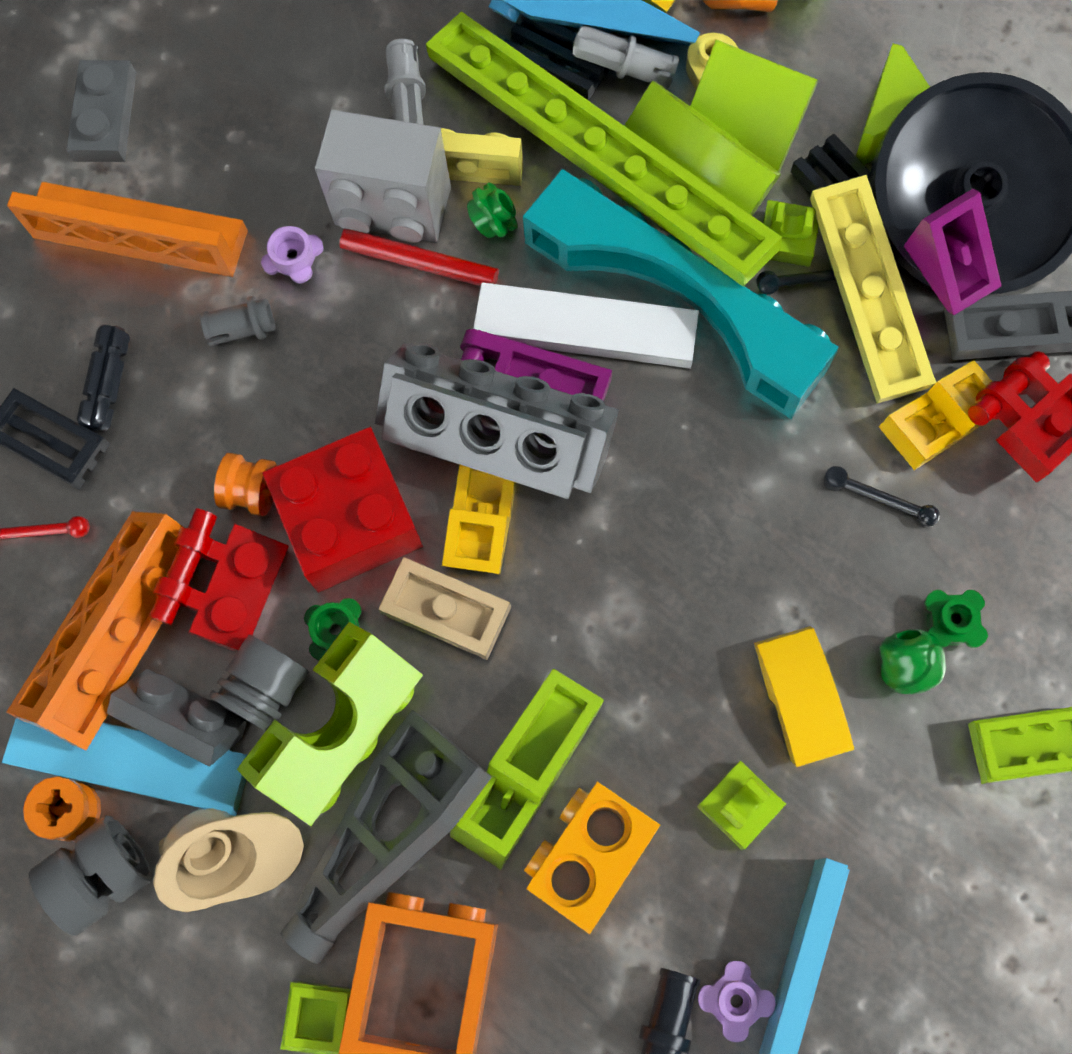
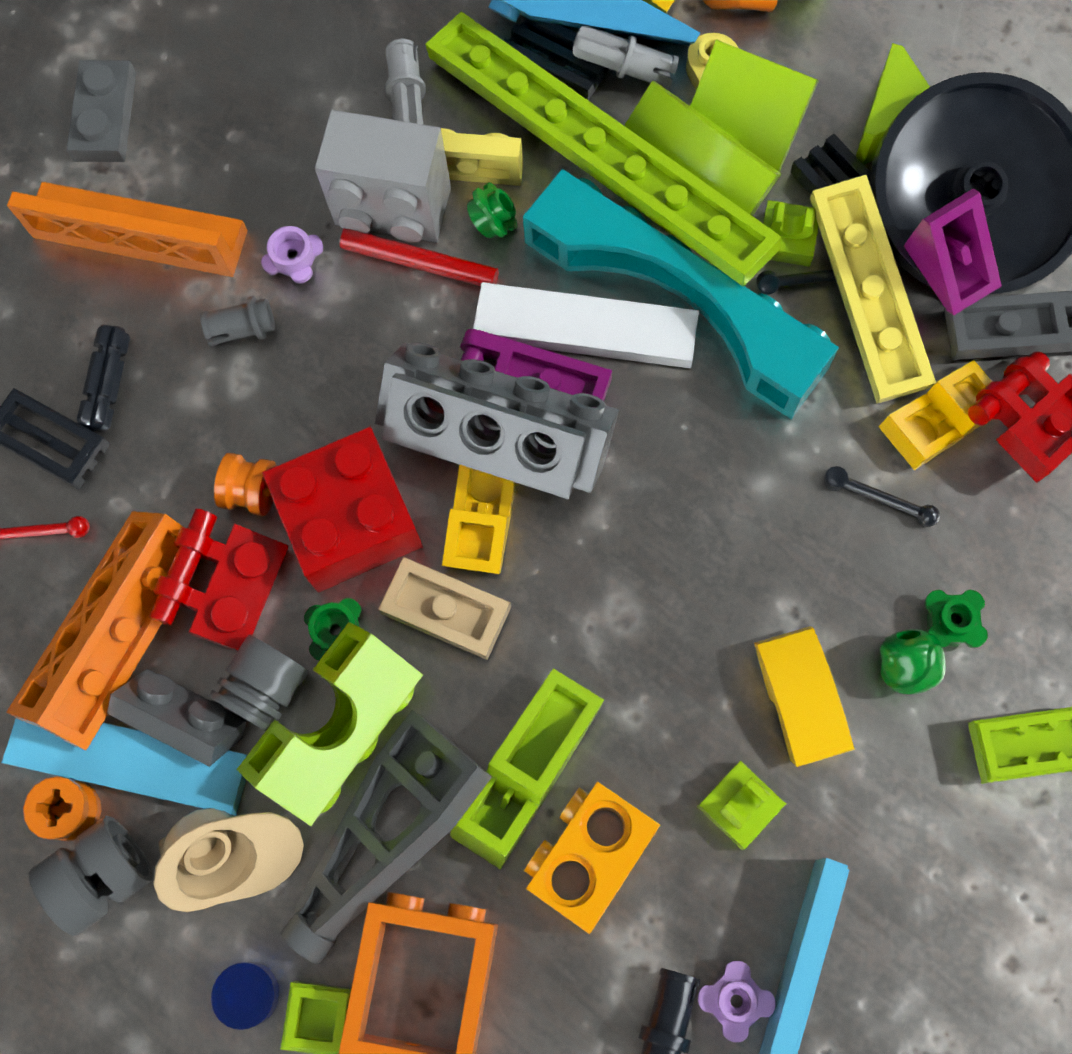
(244, 995): none -> clear blue tile

